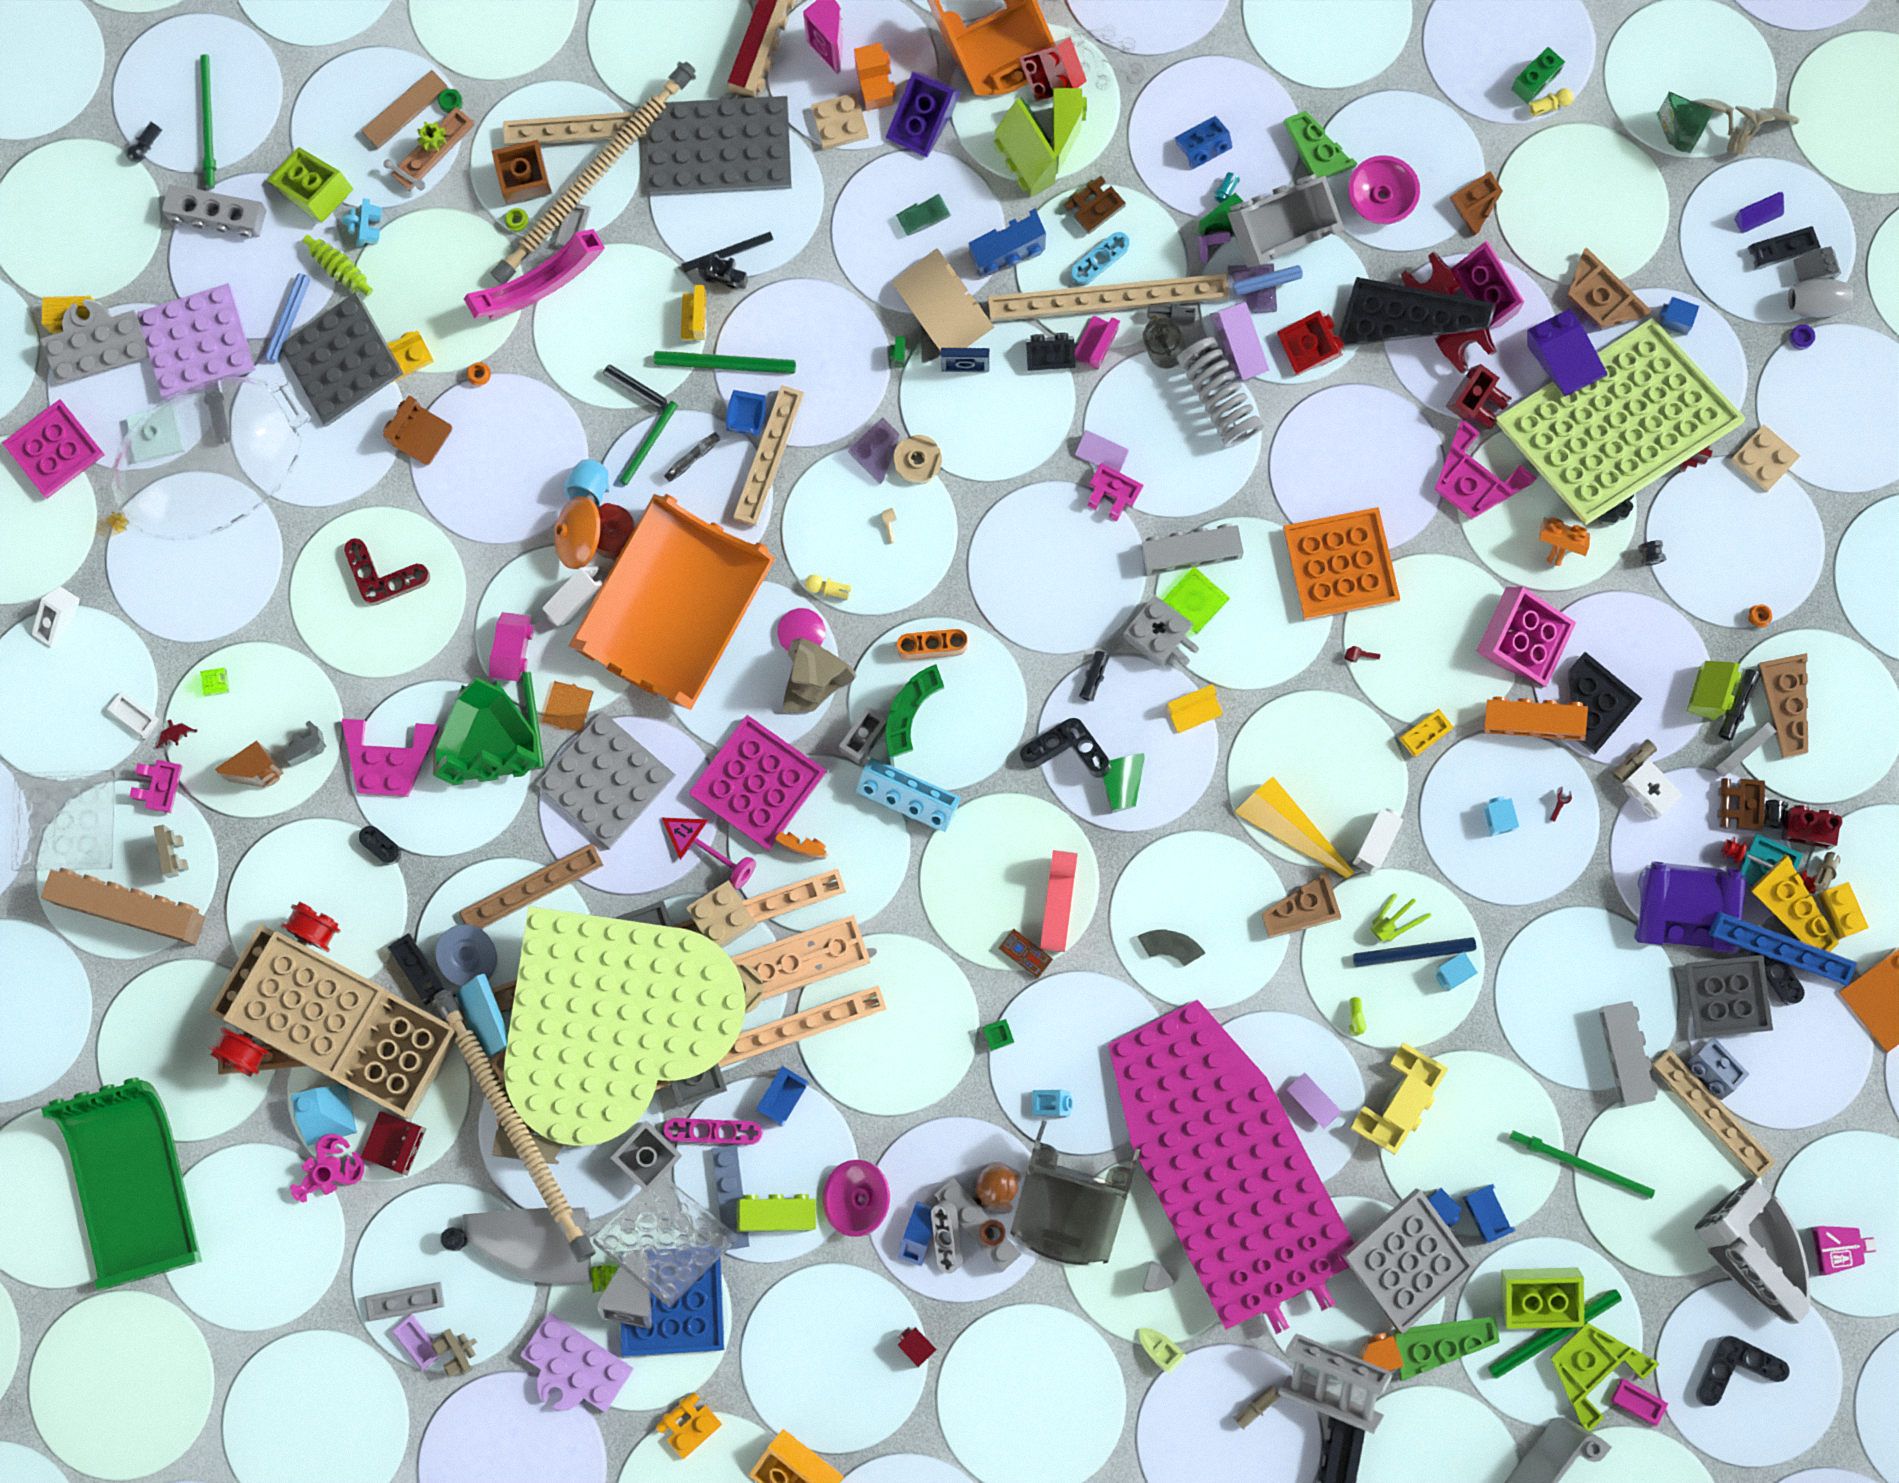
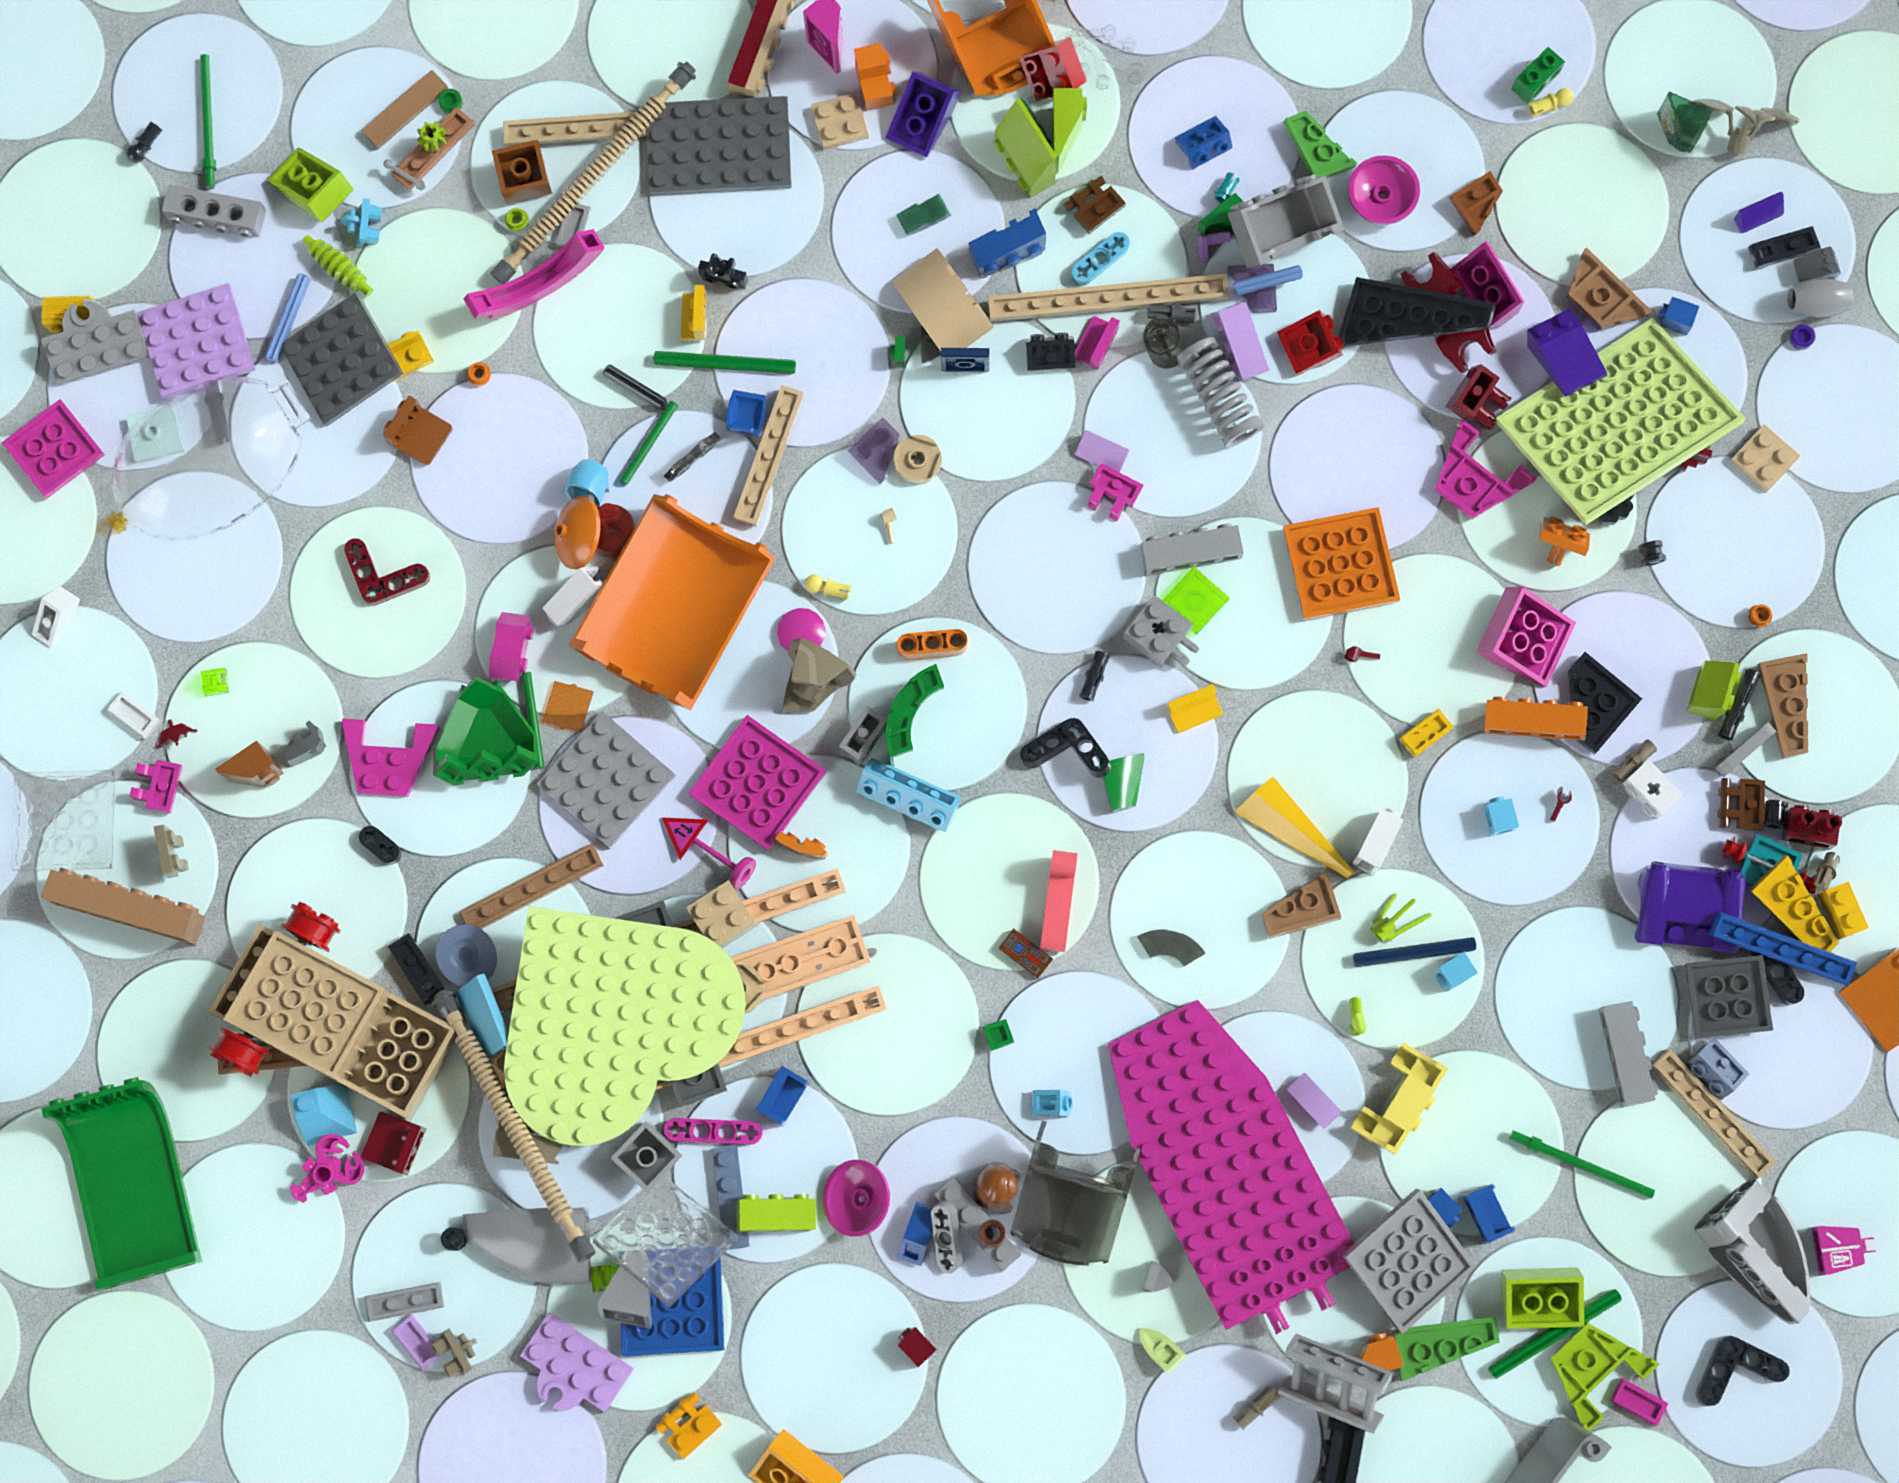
(730, 250): black bar -> none

